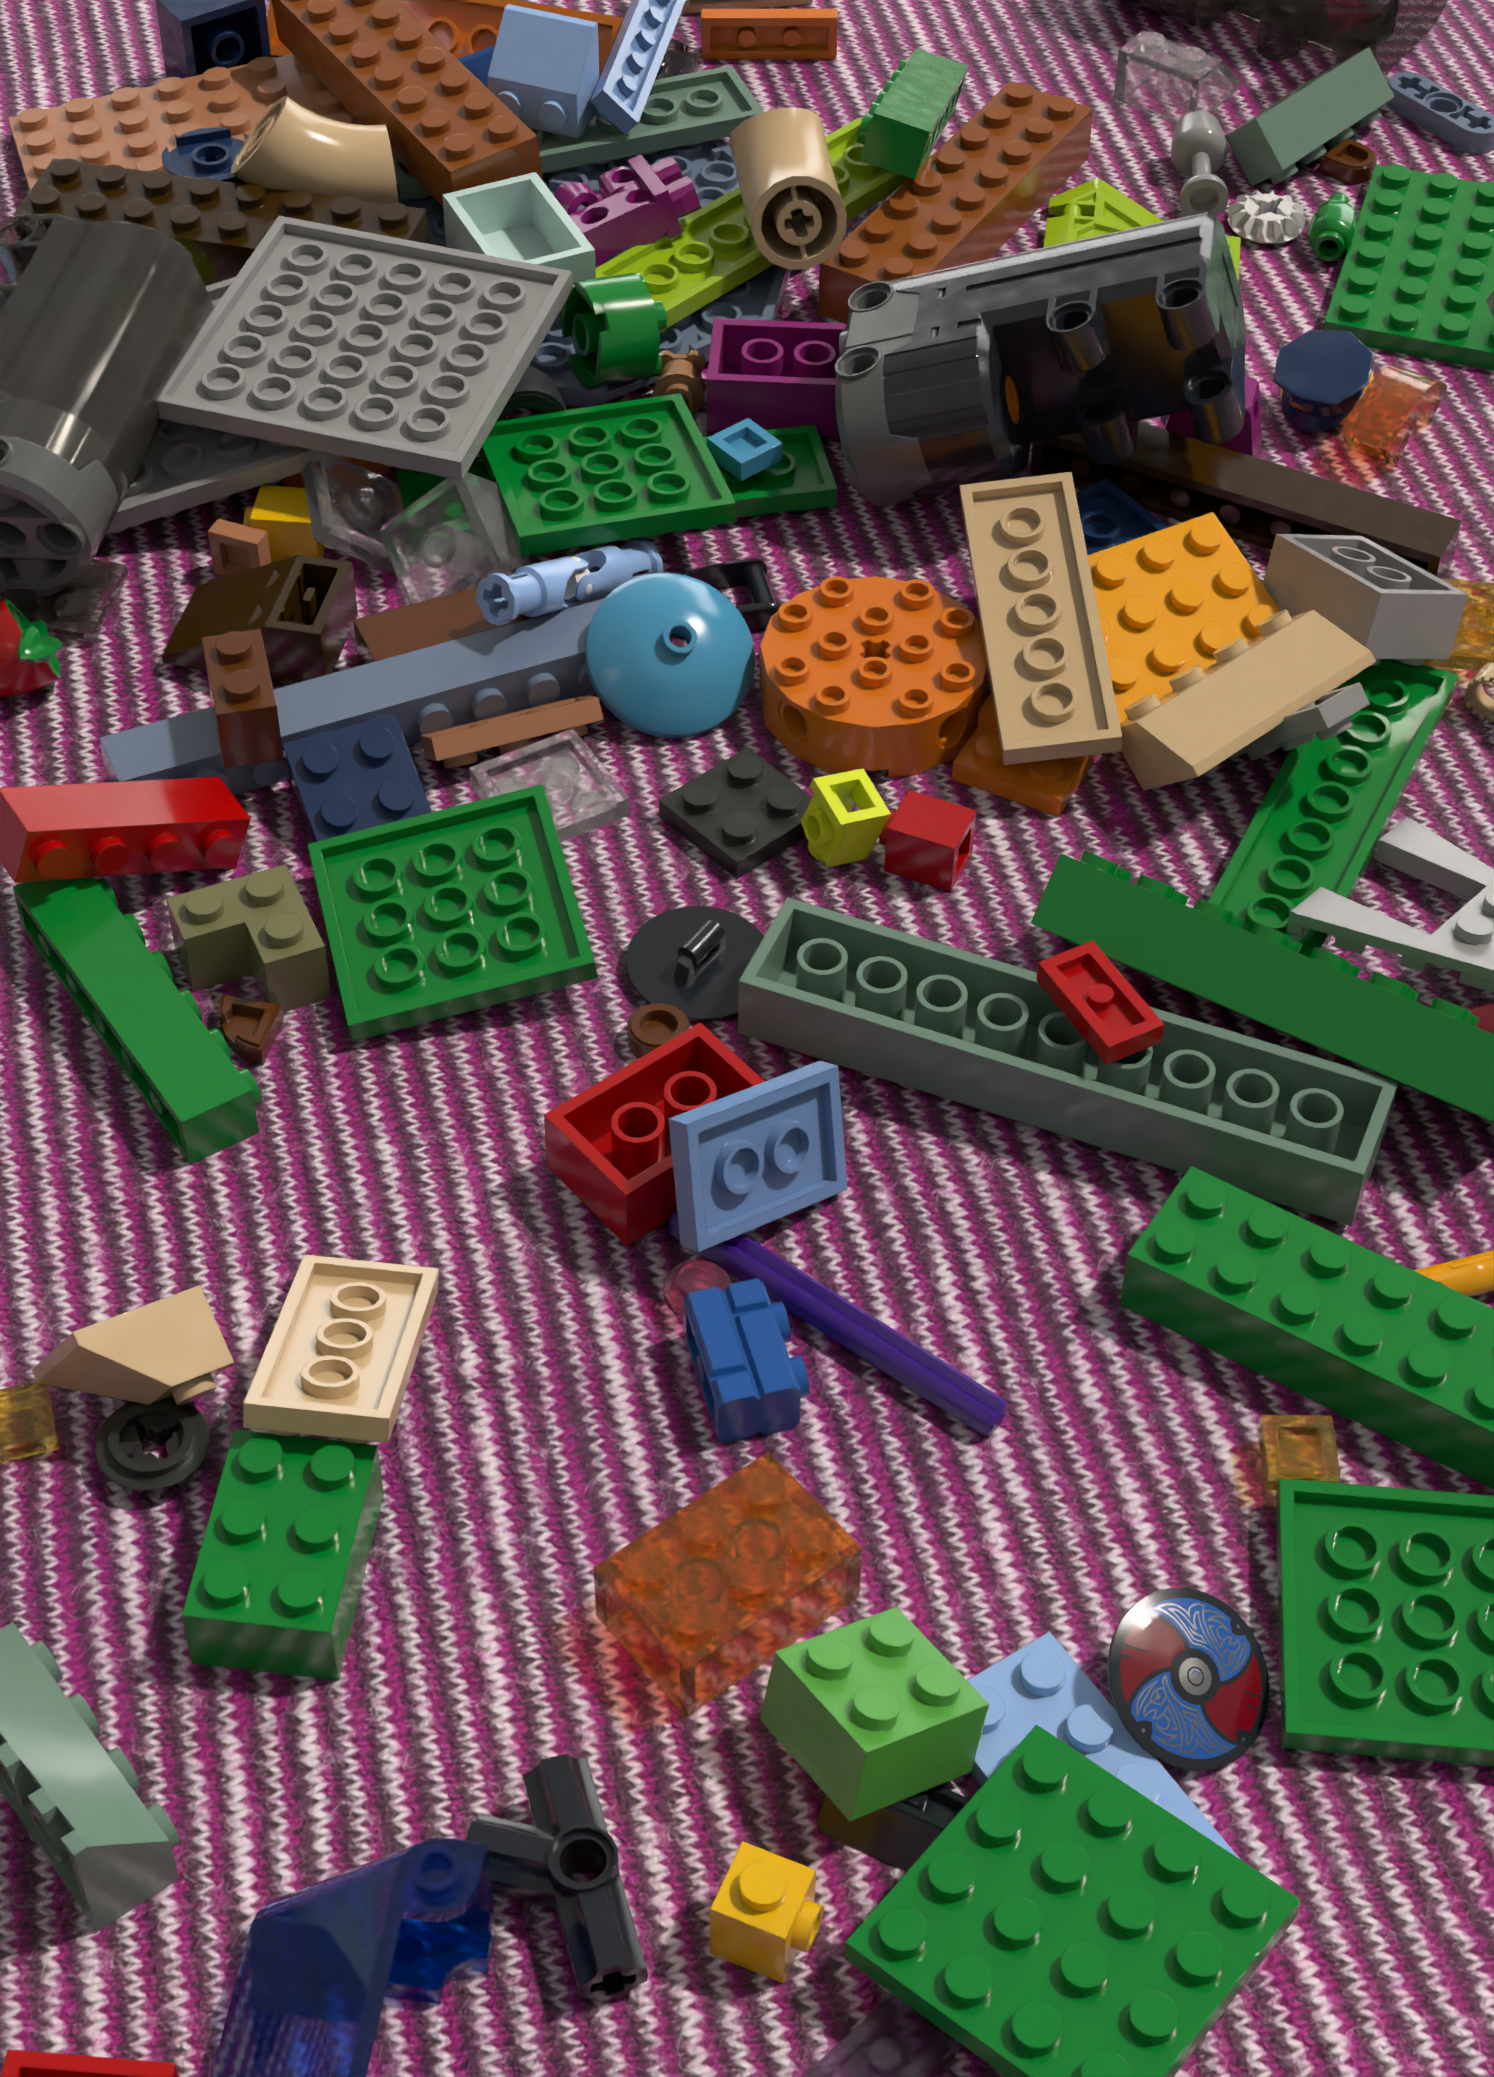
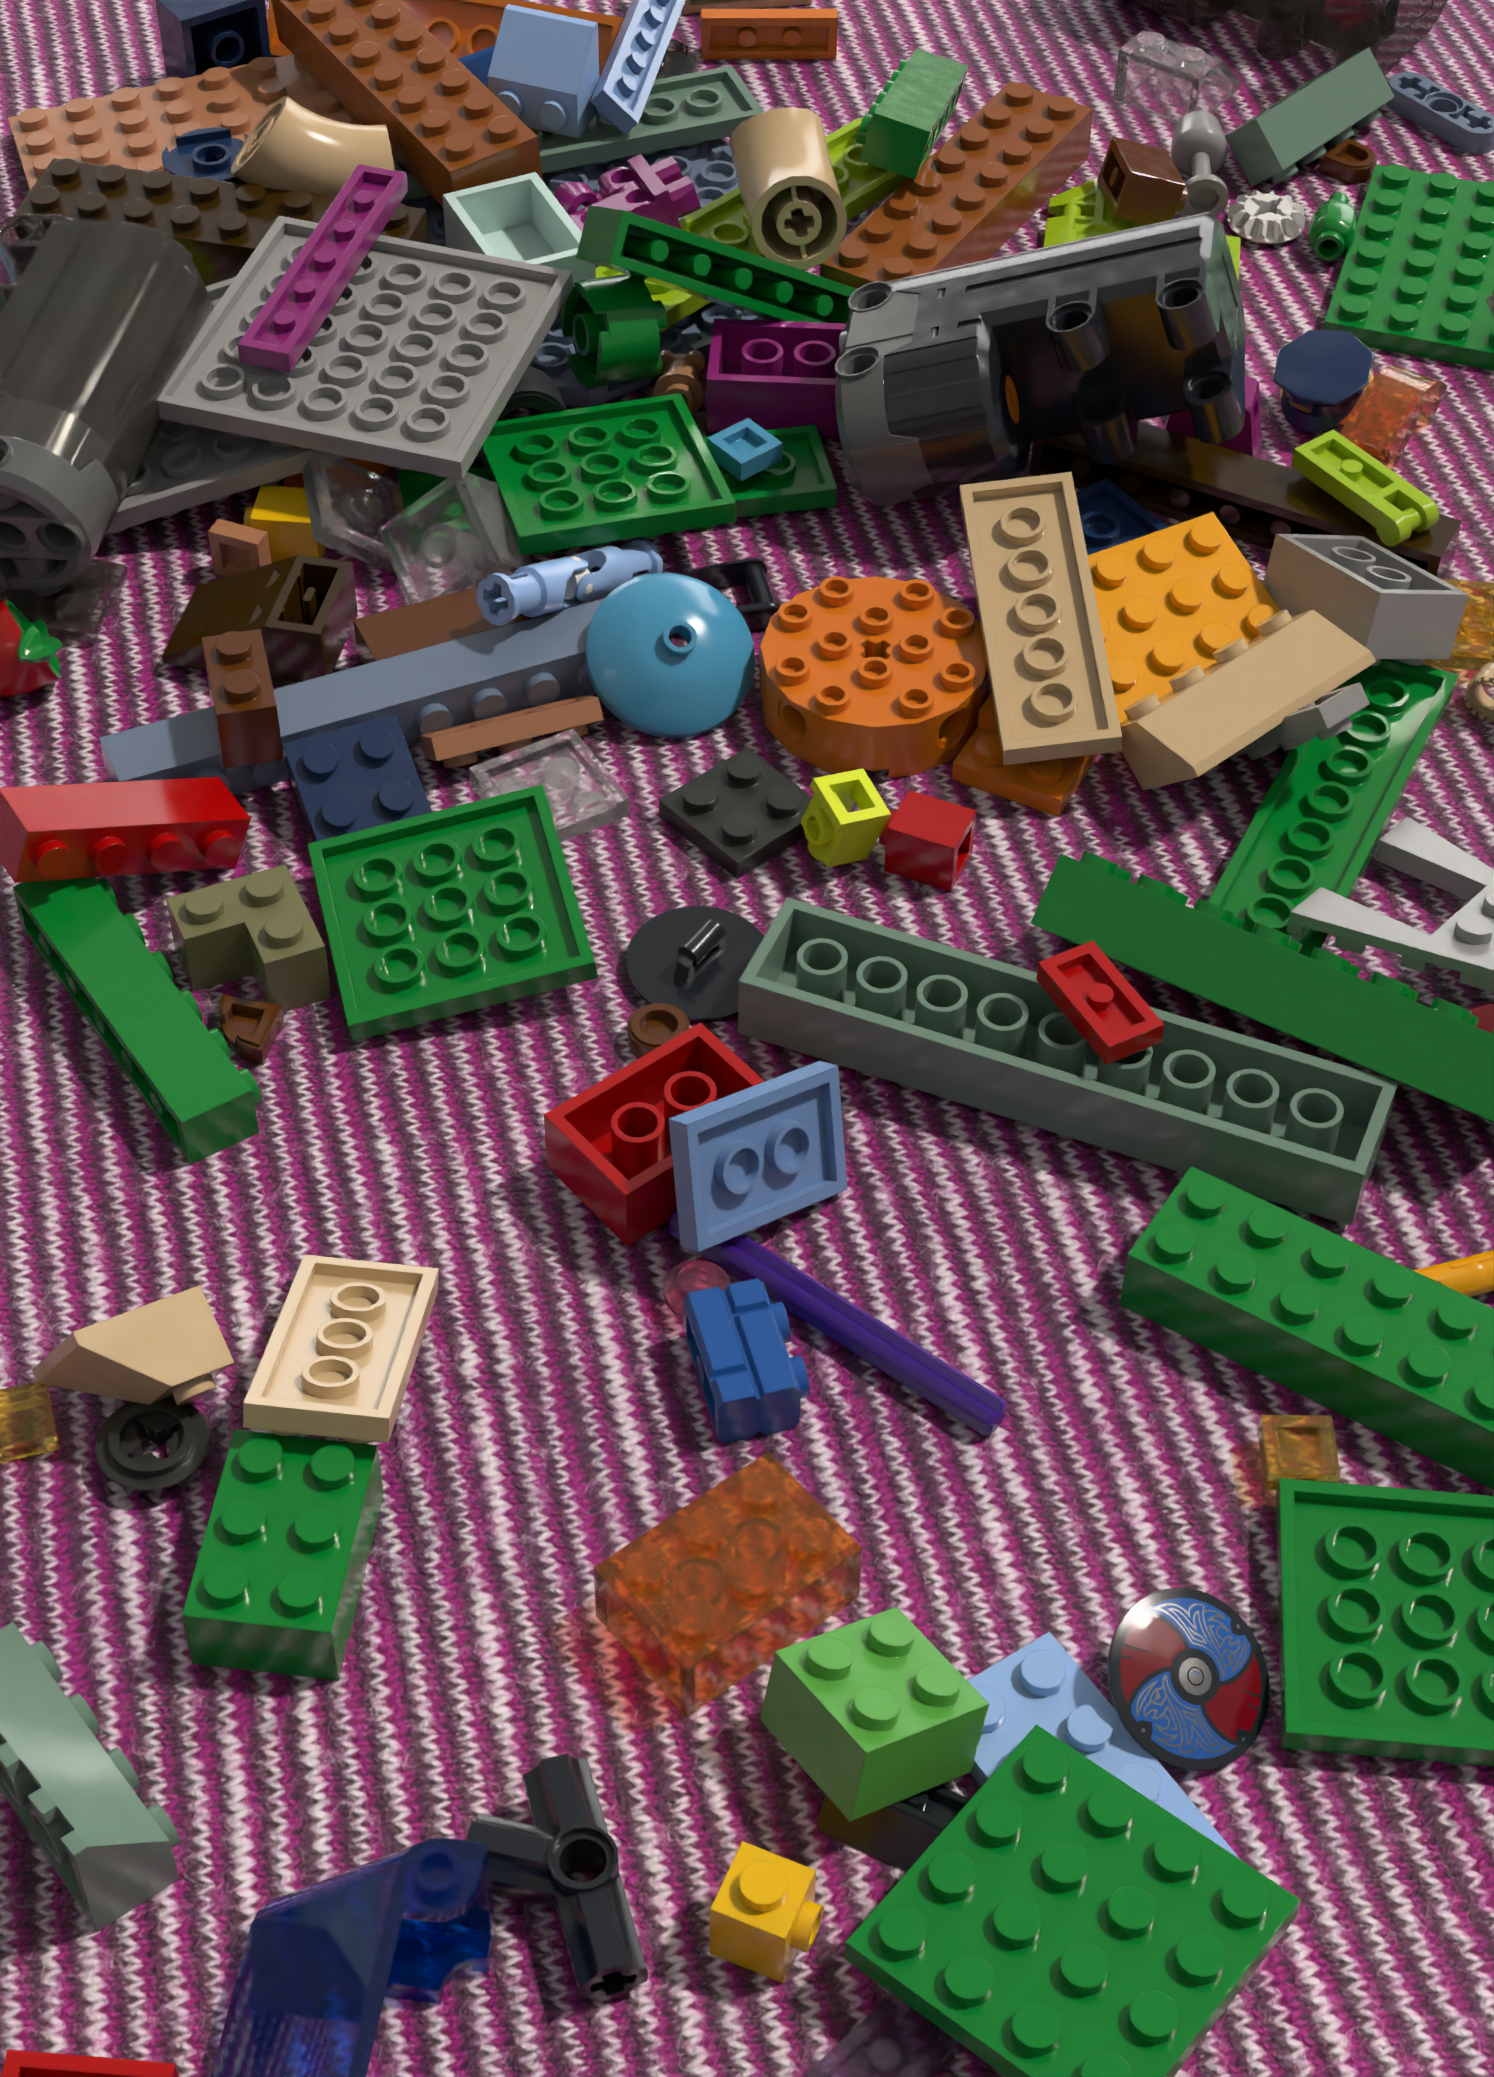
(322, 268): none -> magenta plate
(709, 269): none -> green brick
(1141, 183): none -> reddish brown brick
(1366, 487): none -> lime plate

